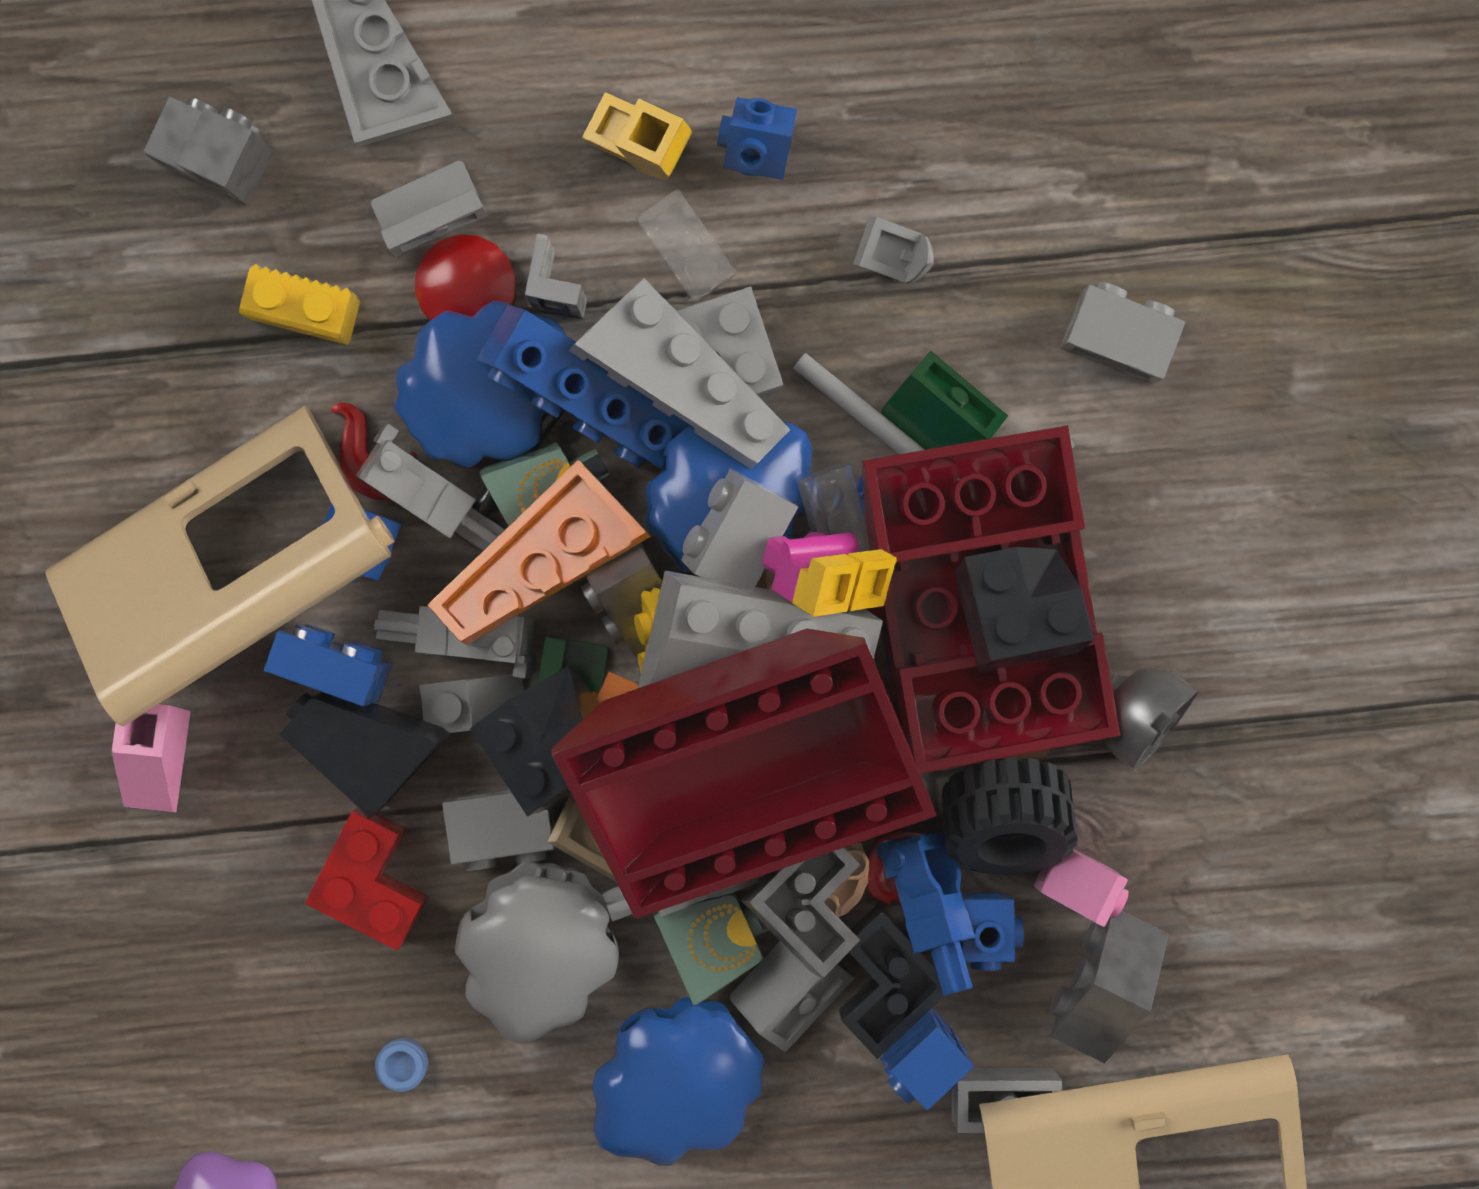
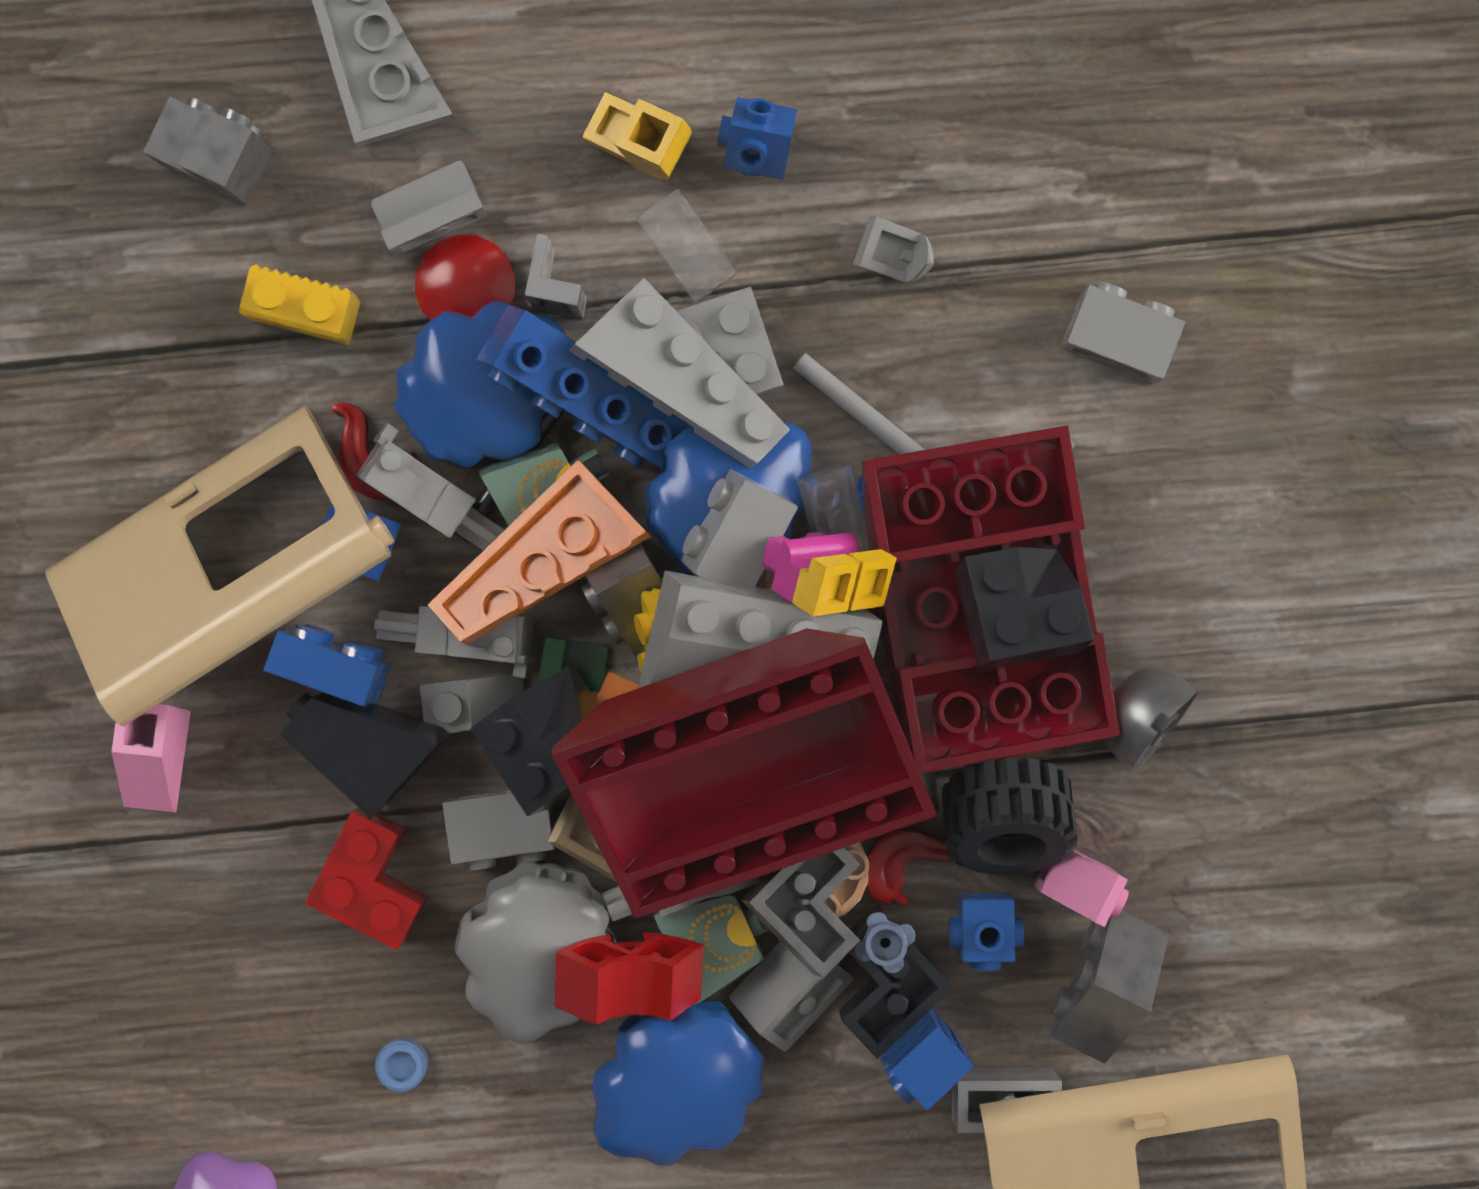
(628, 978): none -> red brick
(889, 957): none -> sand blue plate
(931, 903): blue piece -> none
(942, 407): dark green panel -> none

